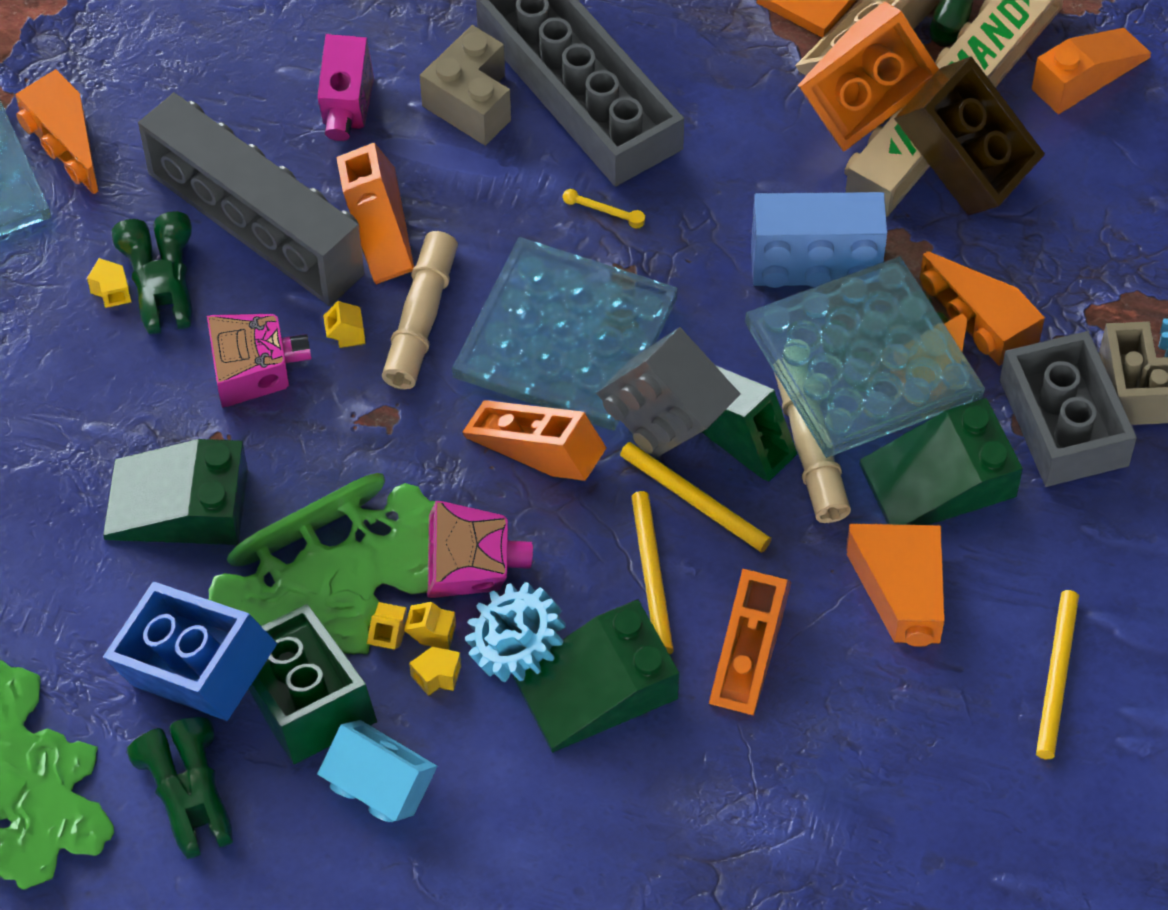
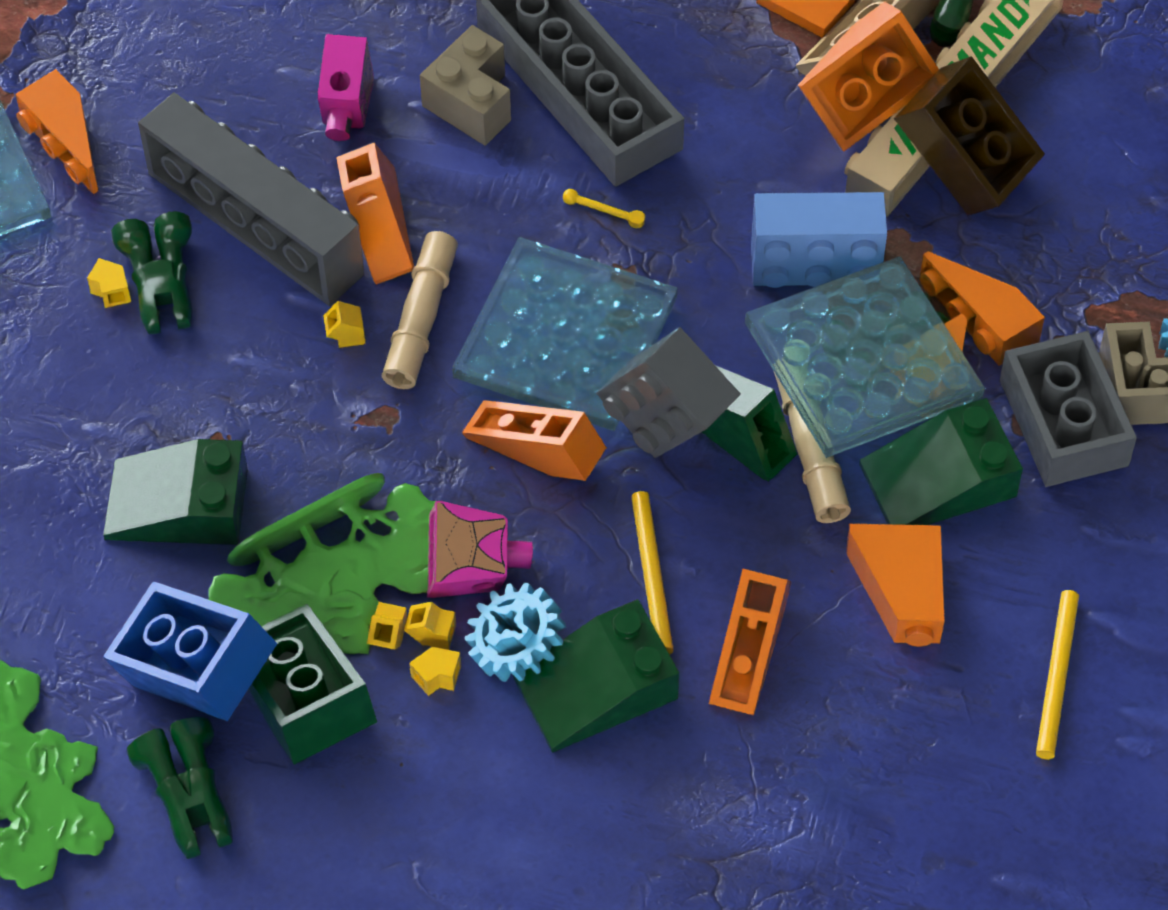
(252, 355): torso -> none
(376, 771): medium azure brick -> none
(695, 497): yellow bar -> none
(1084, 66): orange slope -> none

